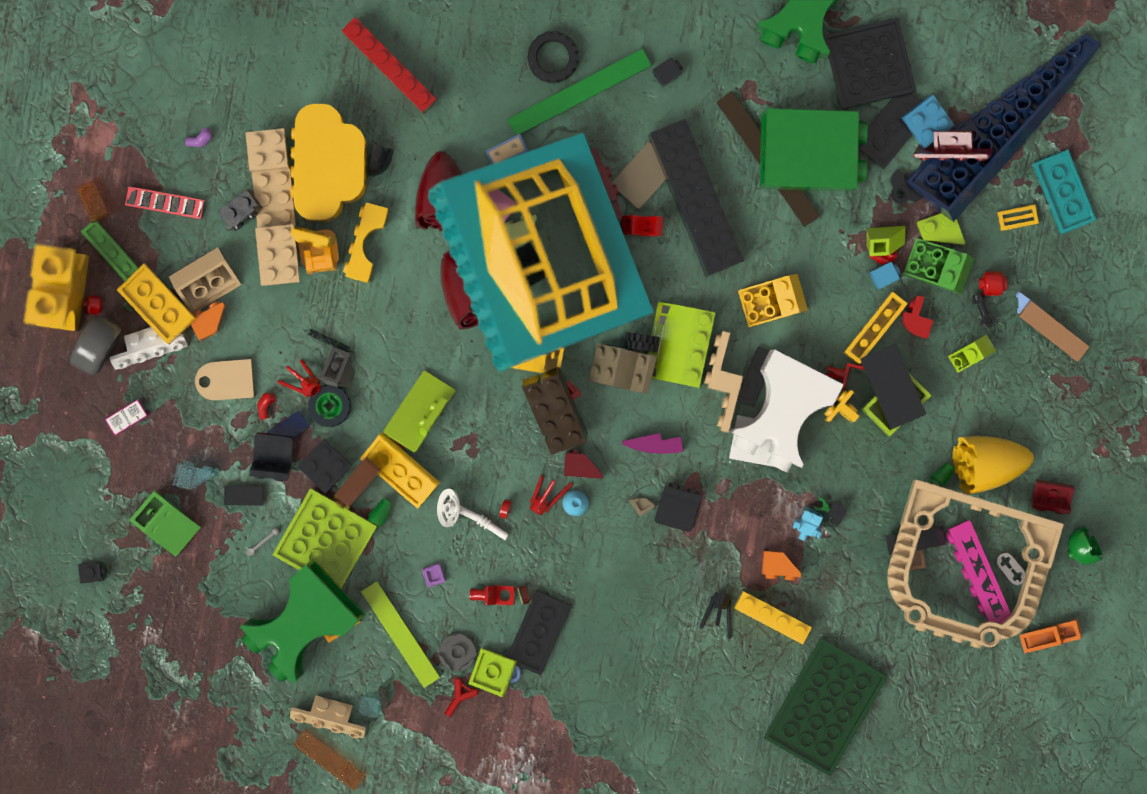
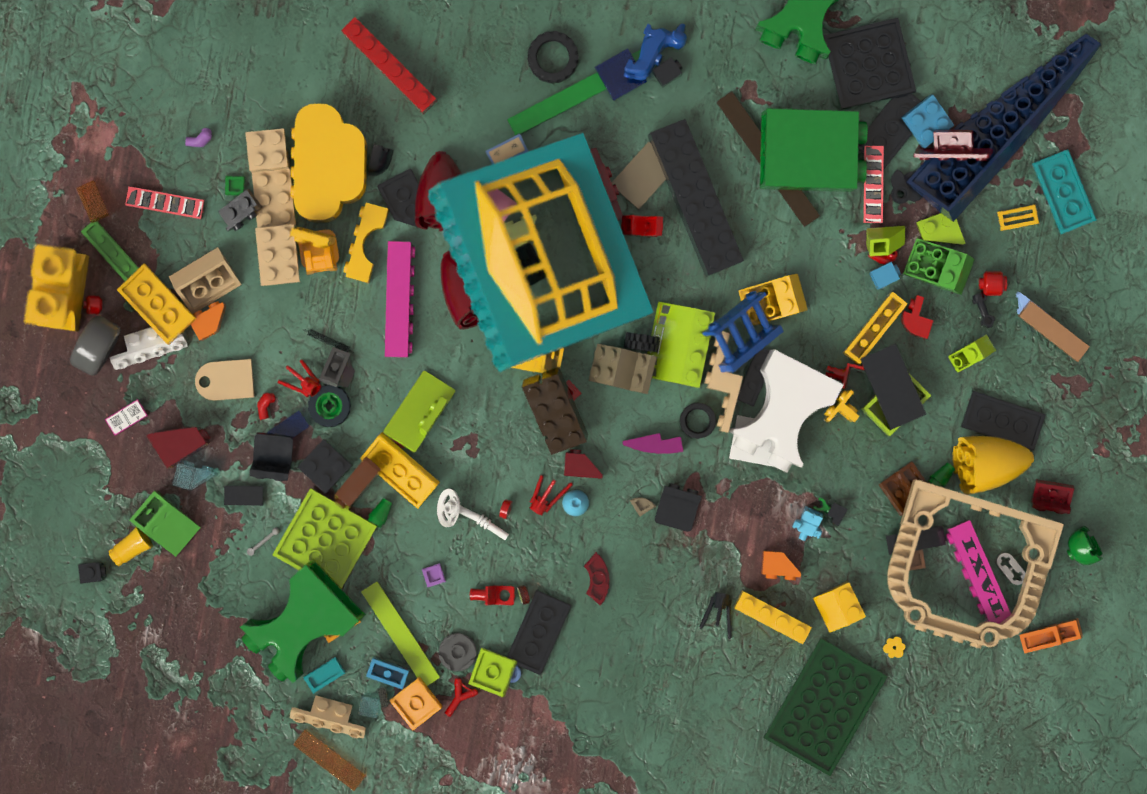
(129, 547): none -> yellow plant
(178, 444): none -> dark red slope
(234, 185): none -> green tile
(324, 675): none -> teal tile
(388, 673): none -> dark azure brick
(398, 299): none -> dark pink brick
(400, 196): none -> black tile
(416, 703): none -> light orange tile
(598, 578): none -> dark red tile
(613, 77): none -> clear blue tile
(651, 49): none -> blue animal
(683, 420): none -> black tyre
(756, 341): none -> blue fence
(839, 607): none -> yellow slope
(874, 184): none -> tile
(898, 485): none -> reddish brown slope
(898, 651): none -> yellow plant
(1003, 420): none -> black tile

